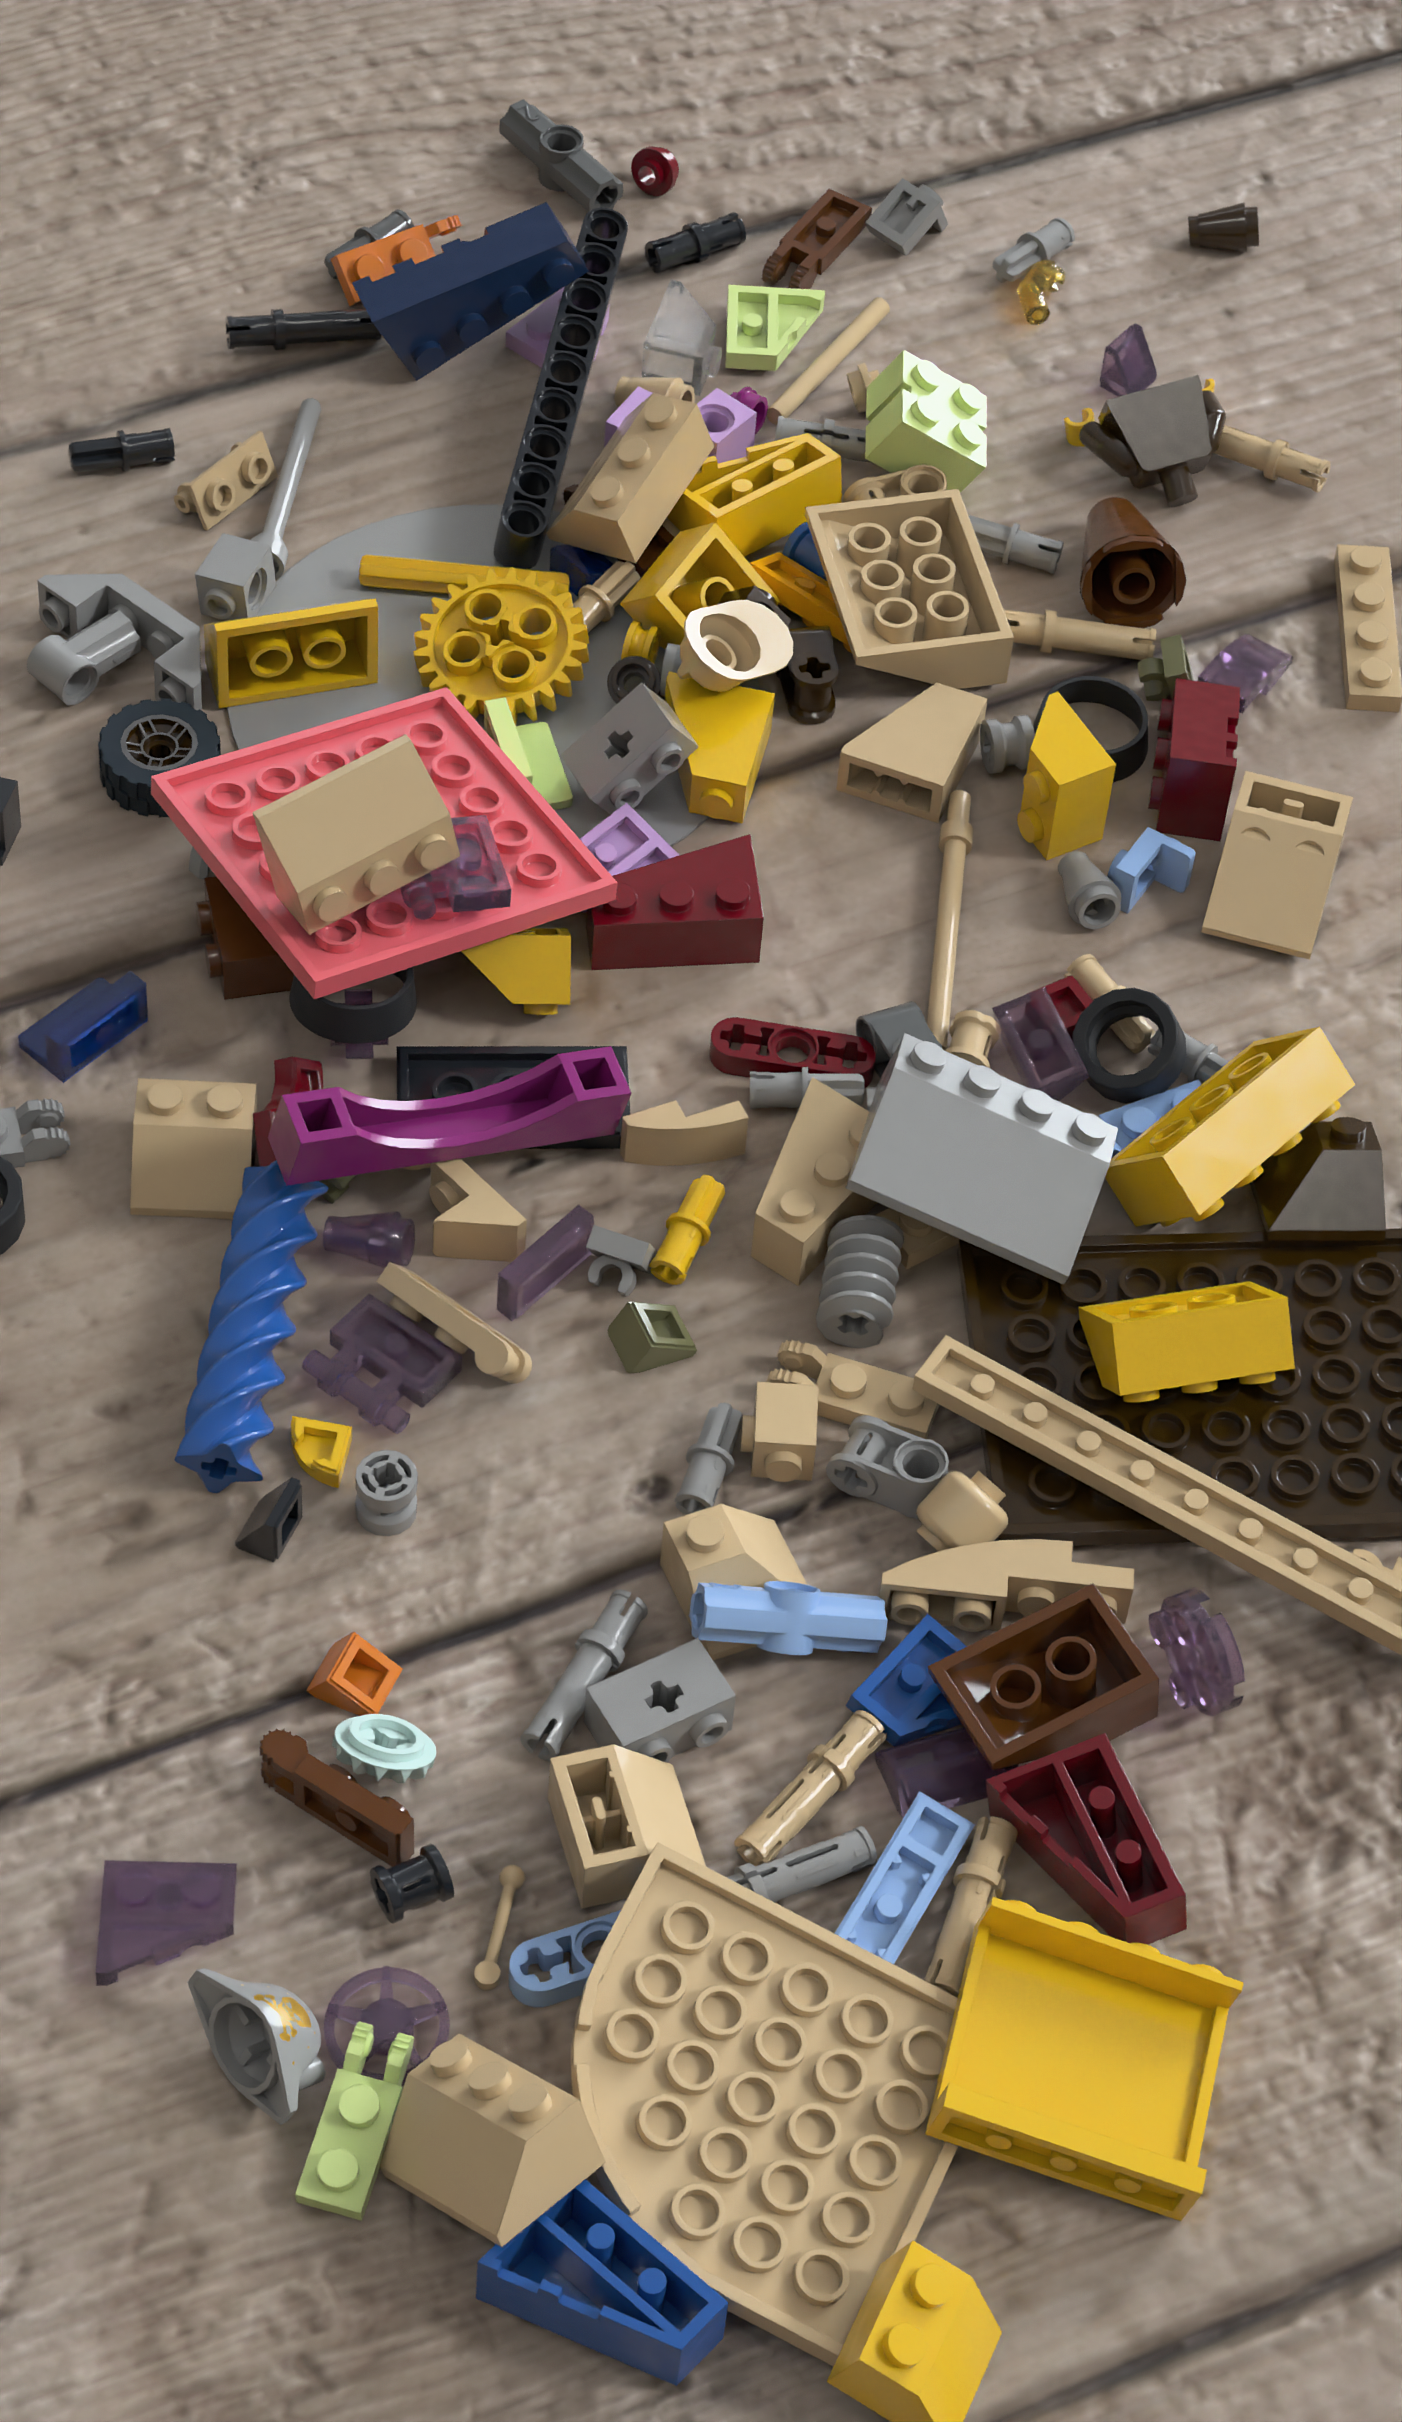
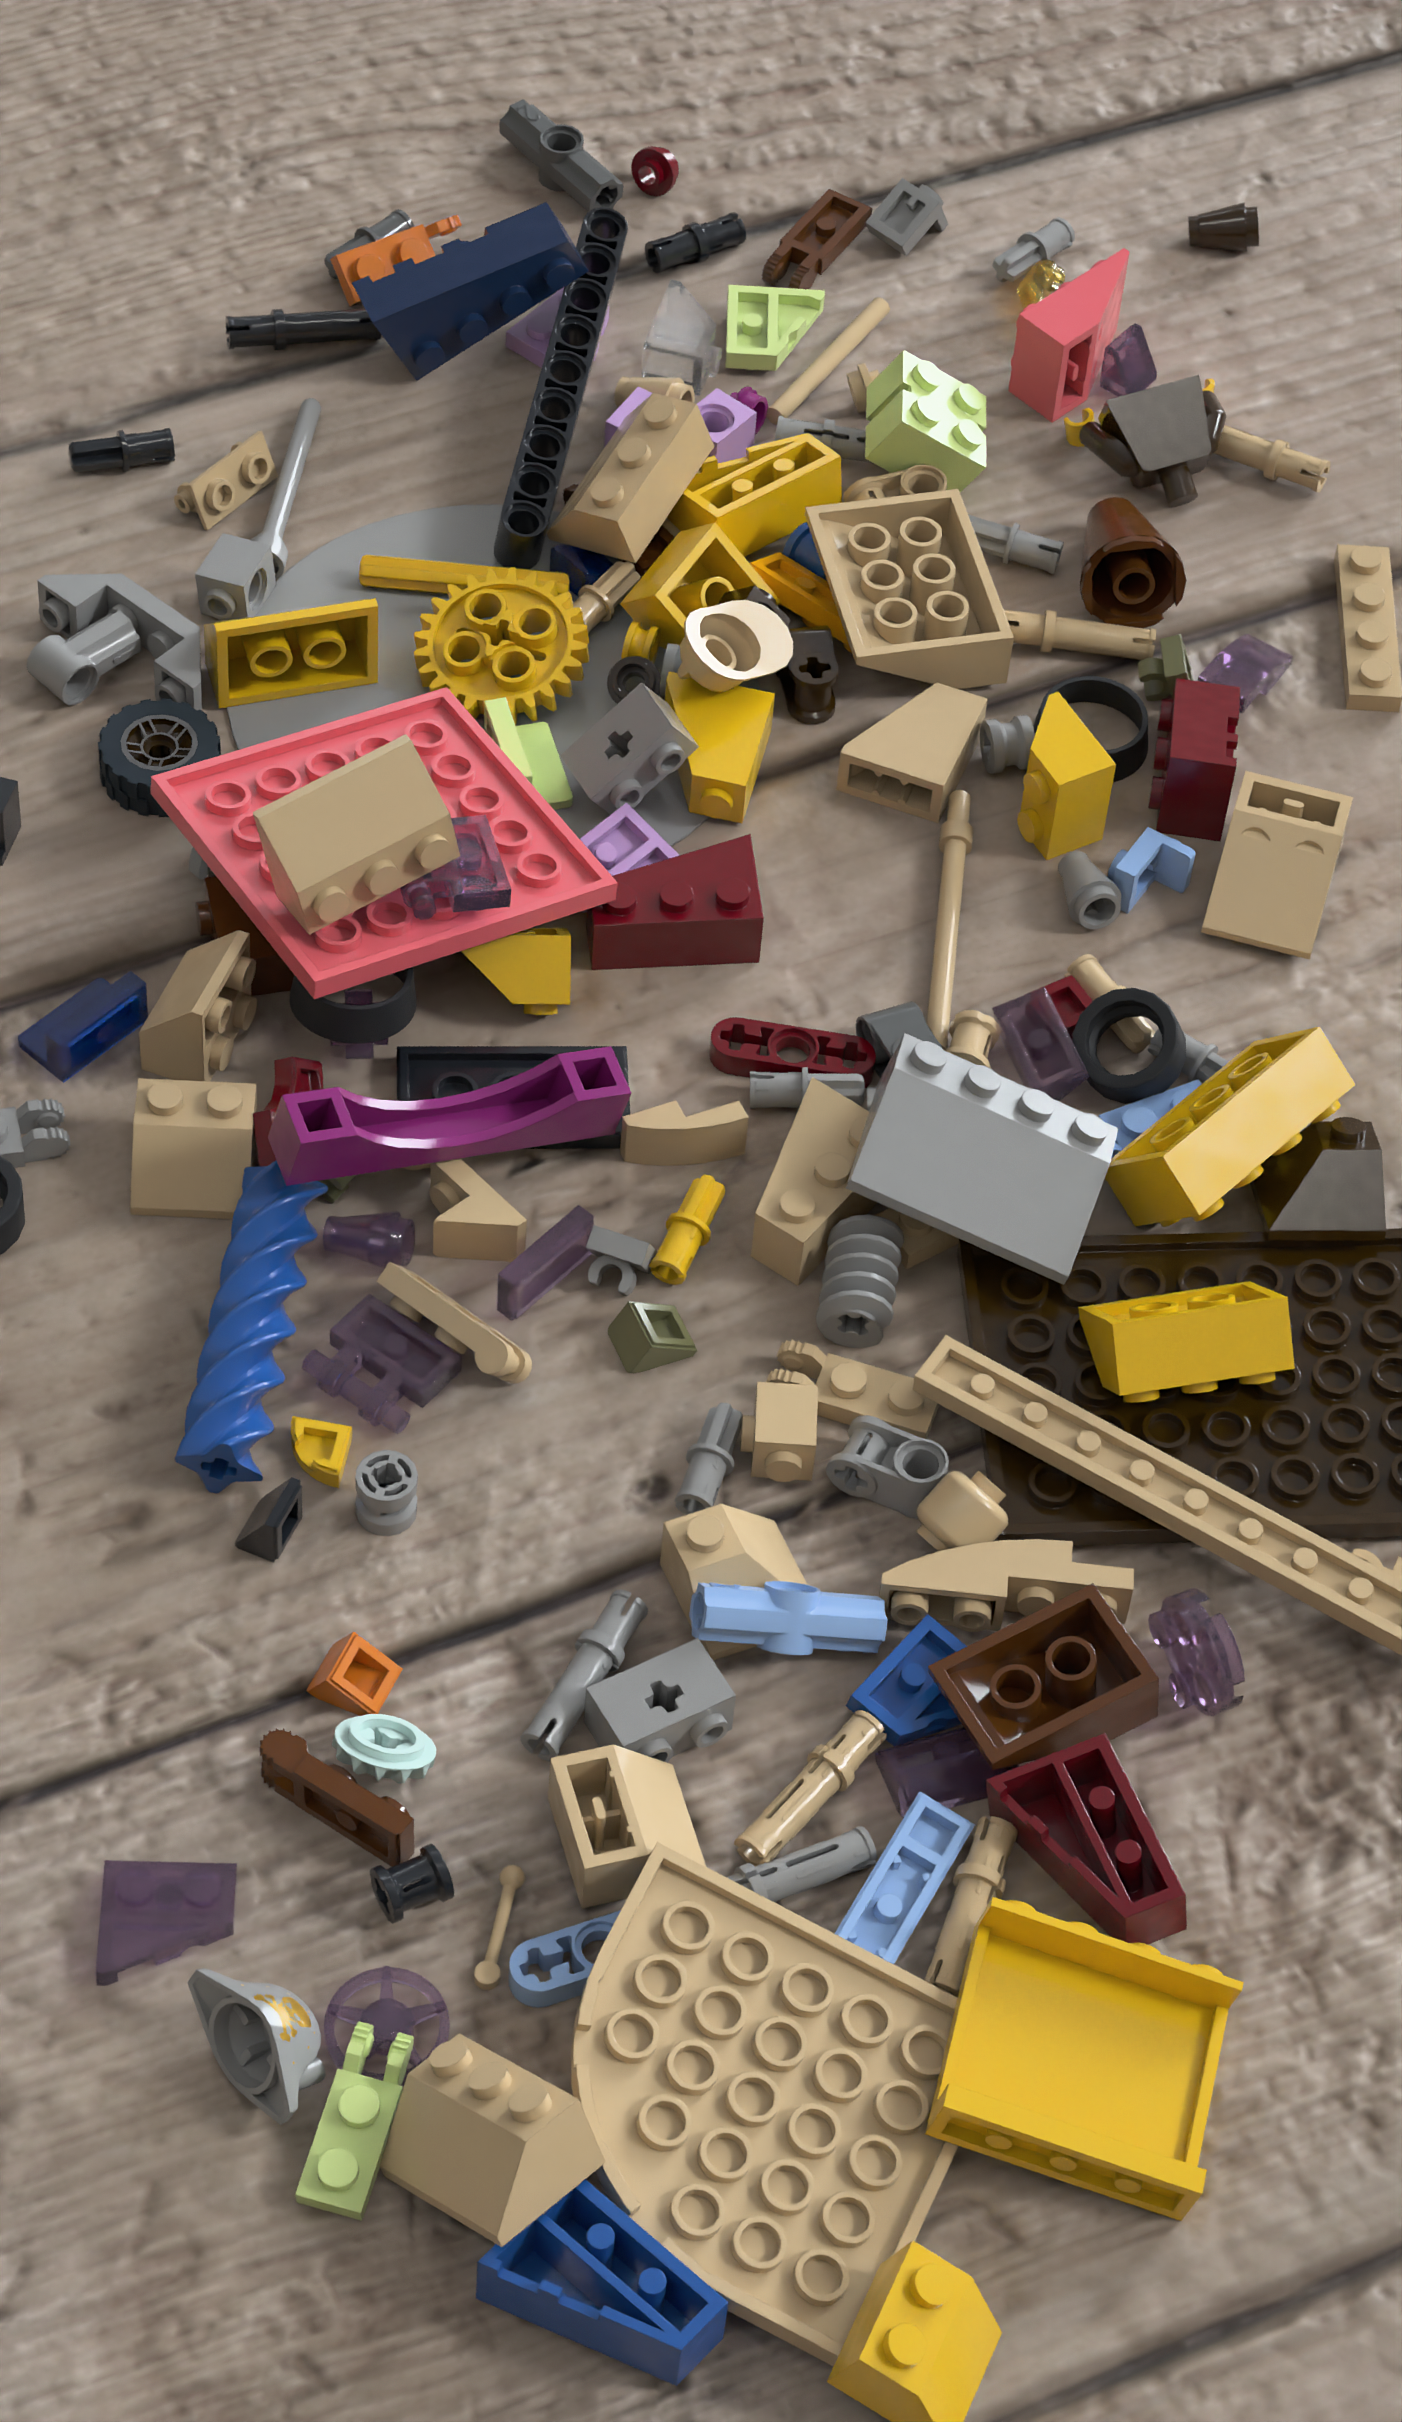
(201, 1011): none -> tan slope
(1065, 339): none -> coral slope

